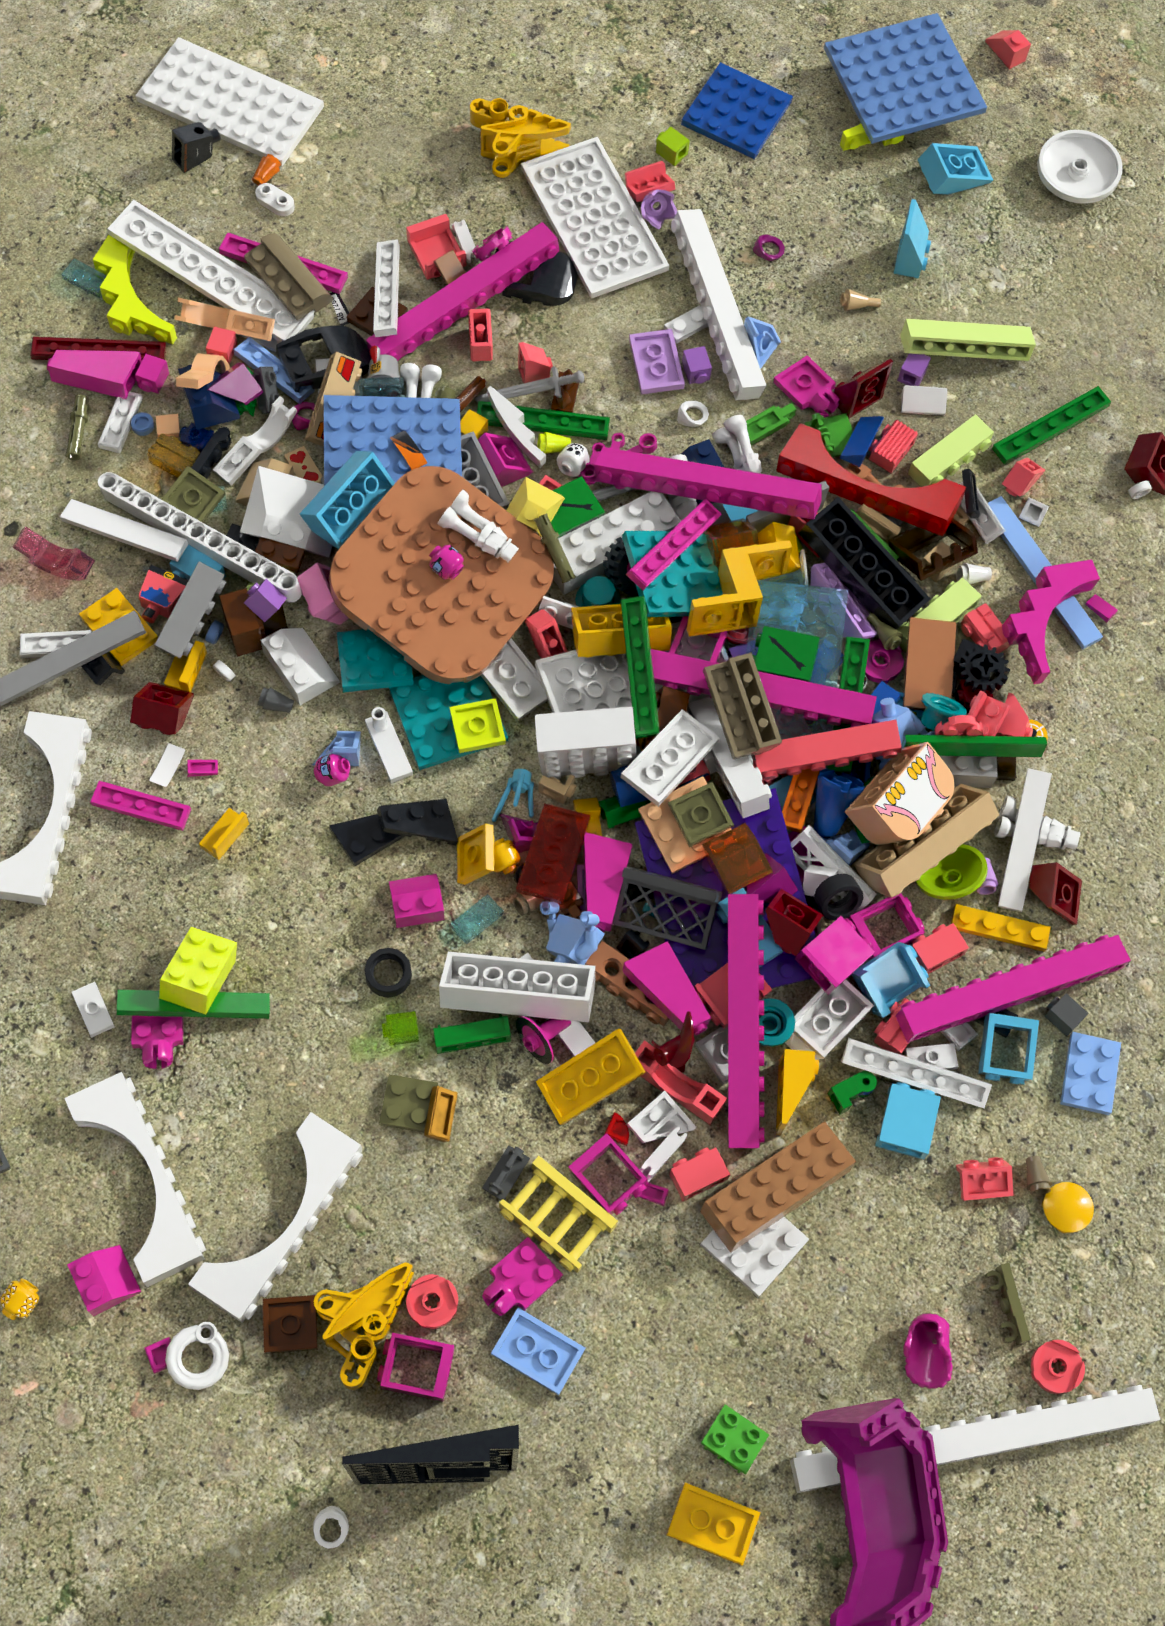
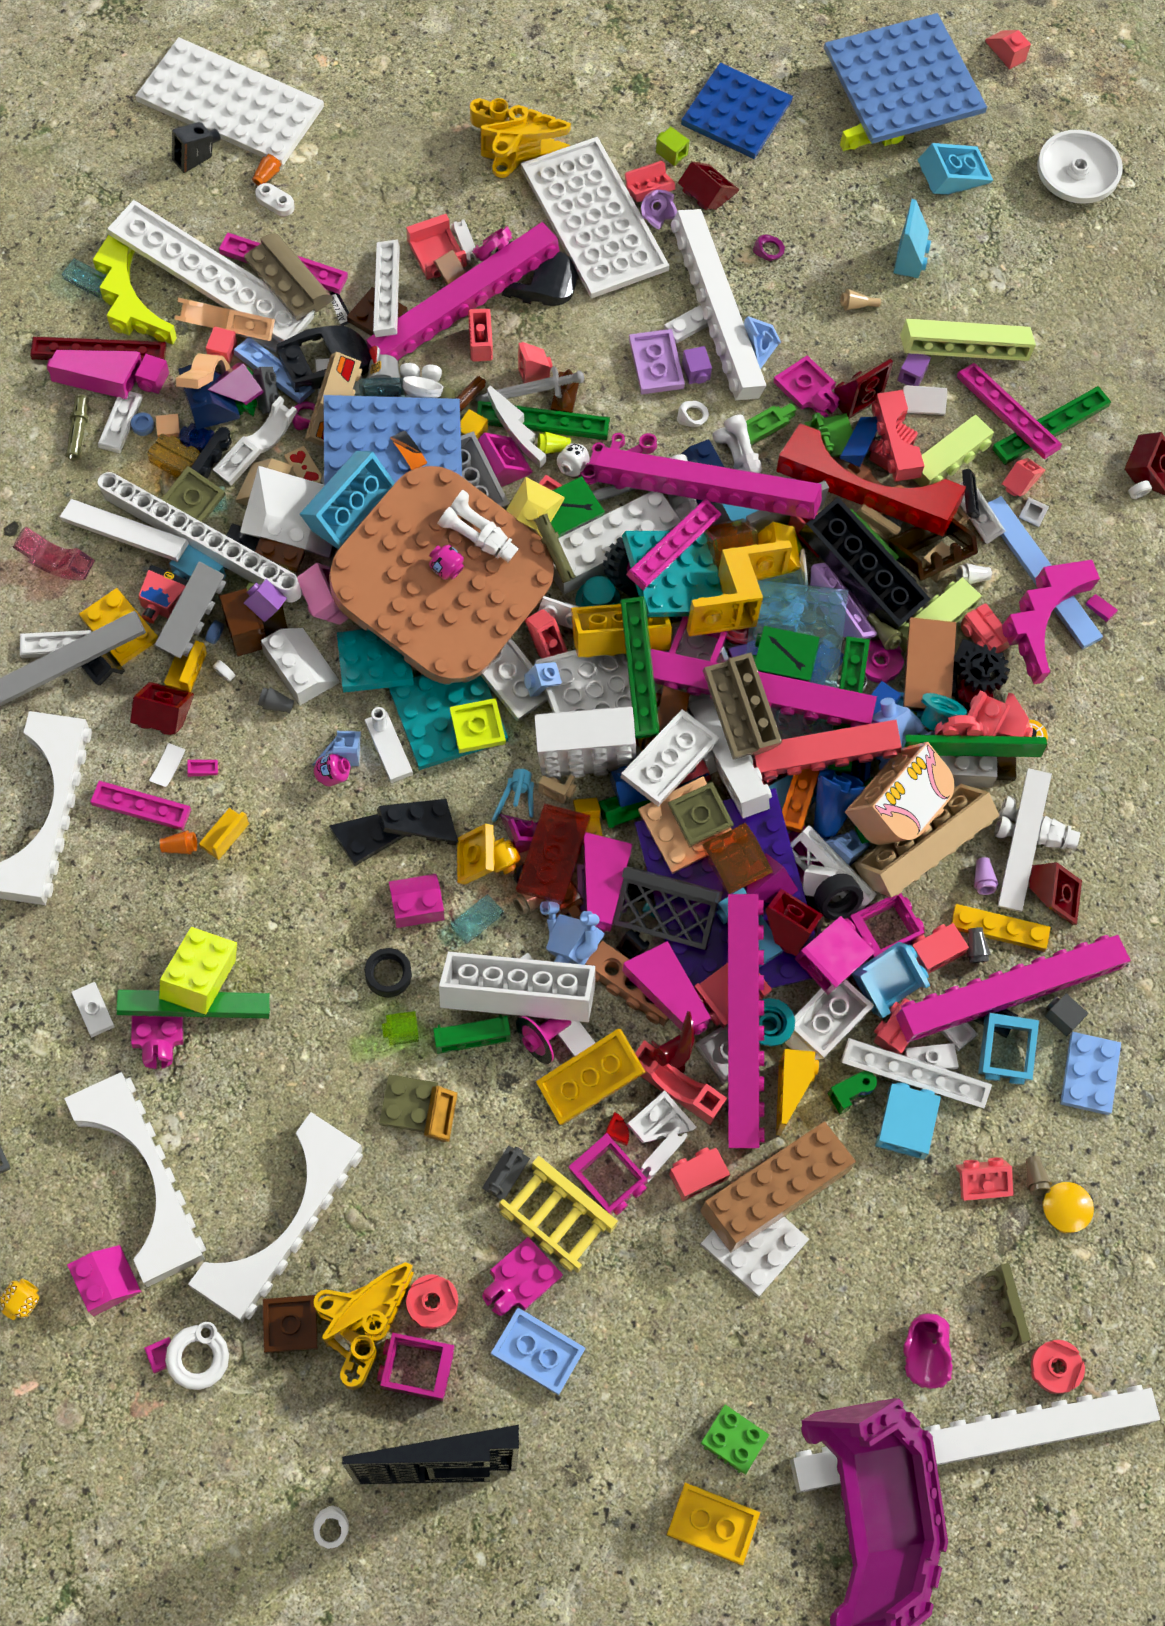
(179, 843): none -> orange cone
(422, 387): none -> white piece
(541, 677): none -> light blue bracket
(655, 1194): dark pink piece -> none
(706, 185): none -> dark red slope
(903, 459): none -> coral arch
(955, 874): lime dish -> none
(978, 947): none -> dark grey cone
(1009, 410): none -> dark pink tile

